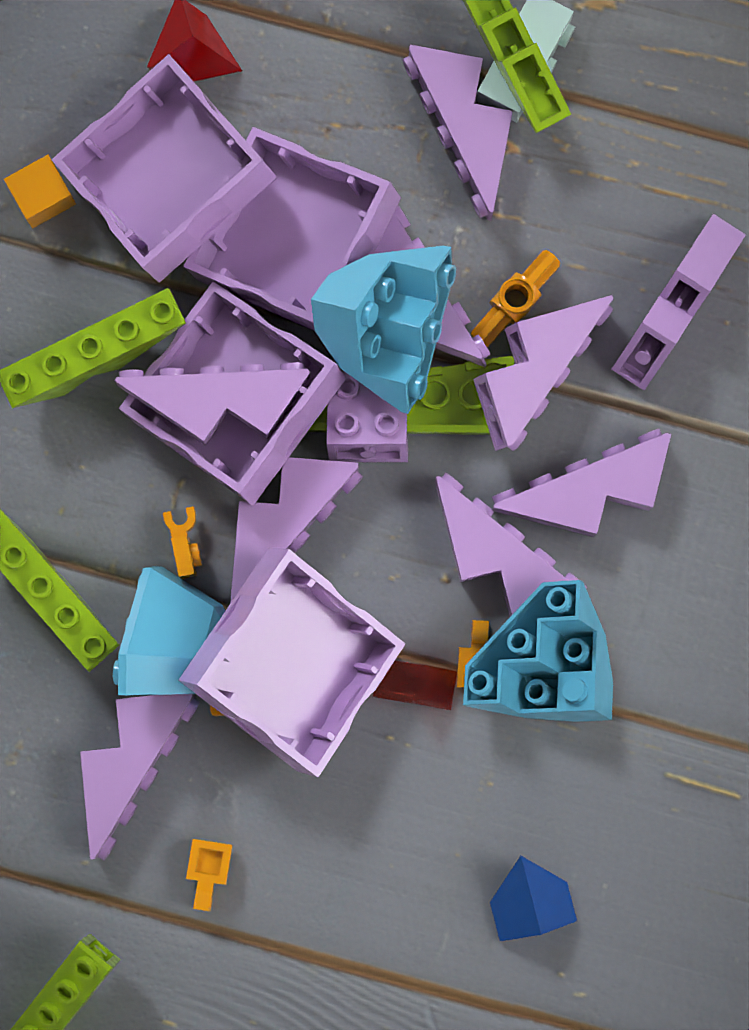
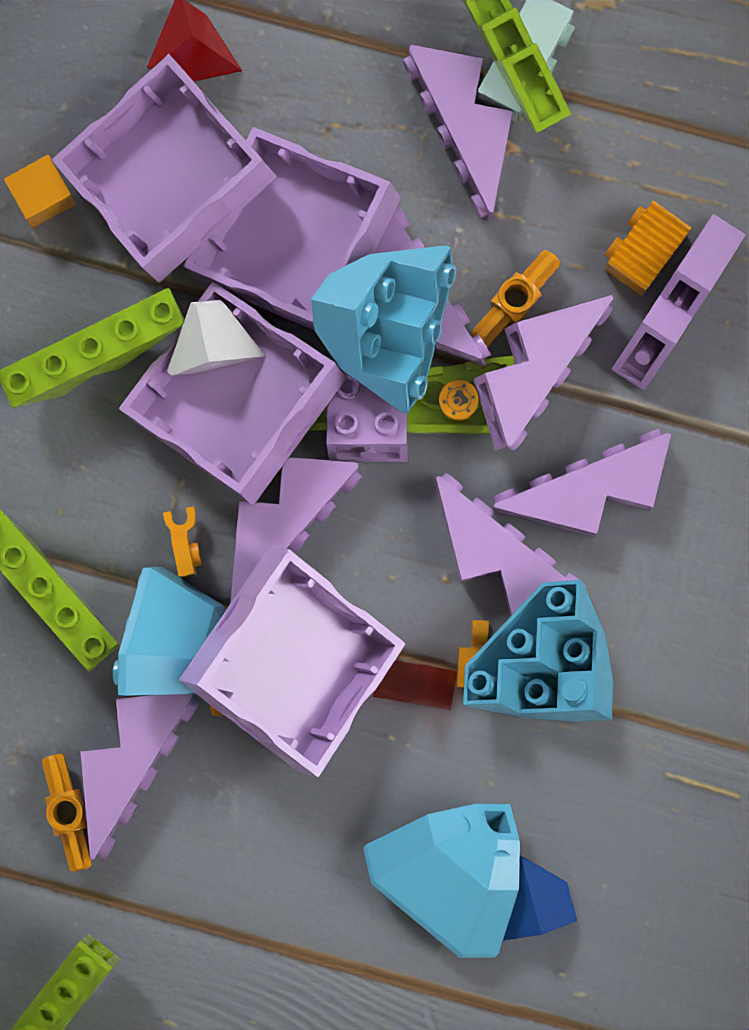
(71, 834): none -> light orange axle
(203, 400): lavender slope -> none
(208, 865): light orange plate -> none
(211, 340): none -> white slope
(453, 875): none -> medium azure brick
(458, 400): none -> light orange tile
(646, 248): none -> light orange brick

